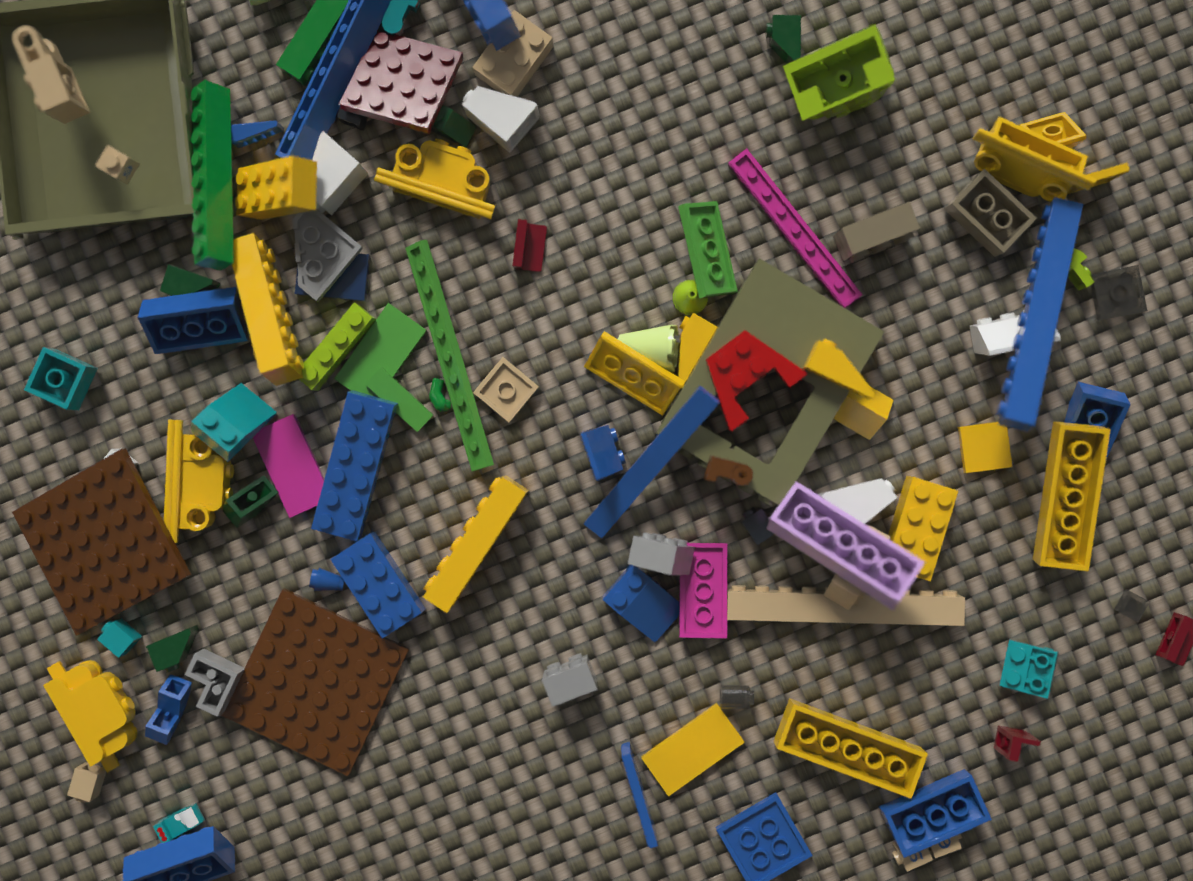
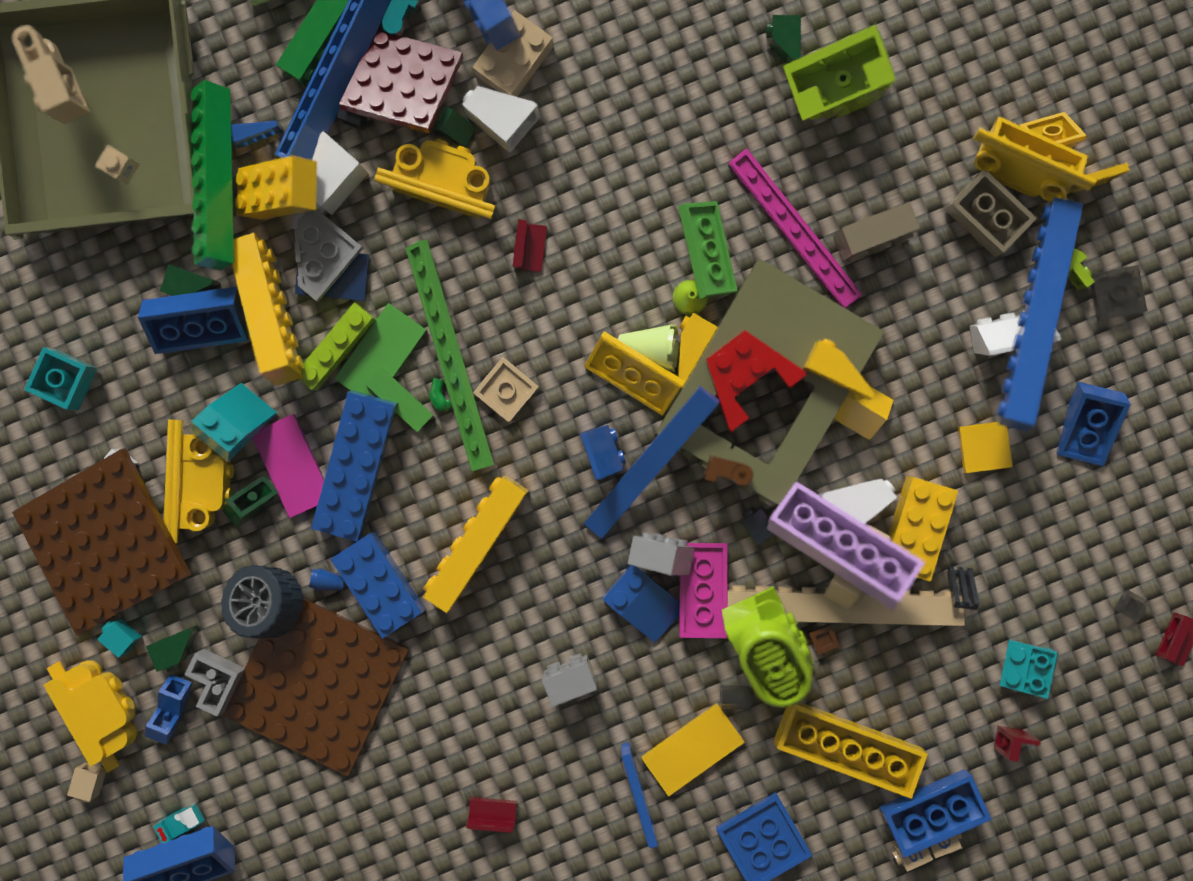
(262, 602): none -> black wheel
(492, 814): none -> dark red panel
(770, 648): none -> lime brick
(823, 639): none -> reddish brown plate
(952, 574): none -> black tile
(1071, 495): yellow brick -> none

